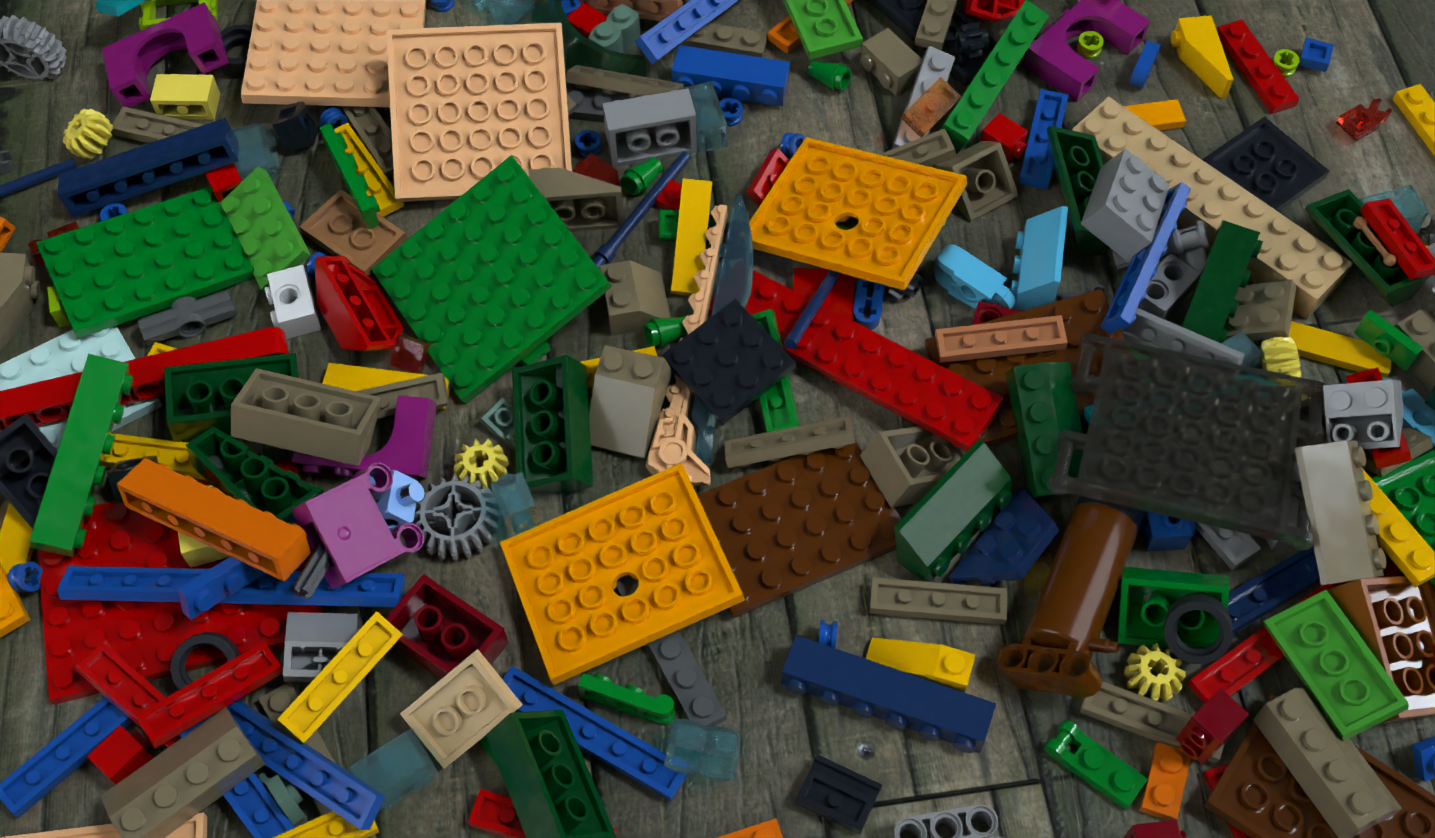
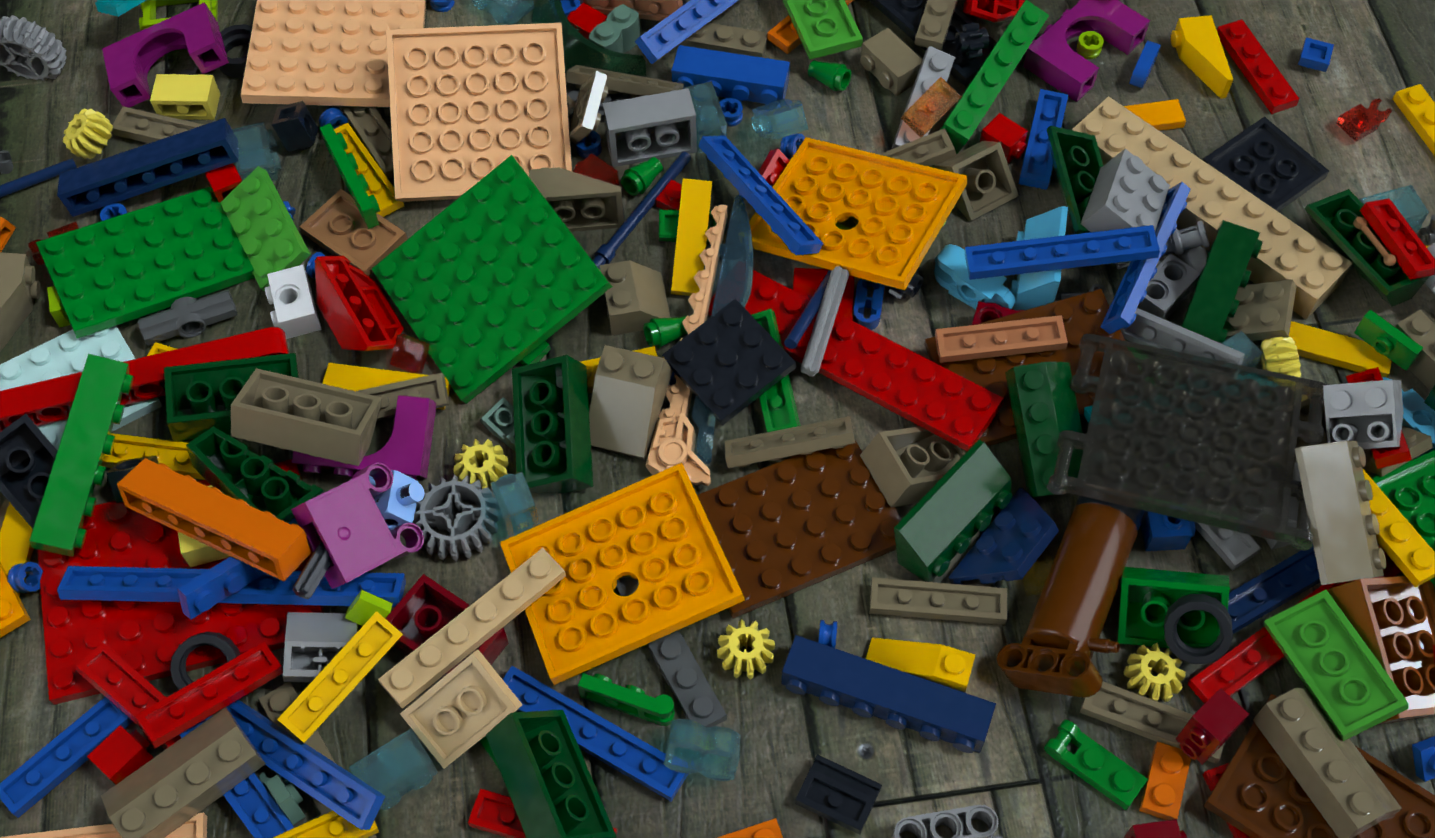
(365, 606): none -> lime tile
(471, 628): none -> tan plate
(585, 114): none -> dark tan plate
(745, 660): none -> light yellow gear
(760, 195): none -> blue plate
(779, 119): none -> clear light blue brick
(824, 321): none -> light grey axle
(1061, 252): none -> blue plate
(1288, 57): lime bush -> none

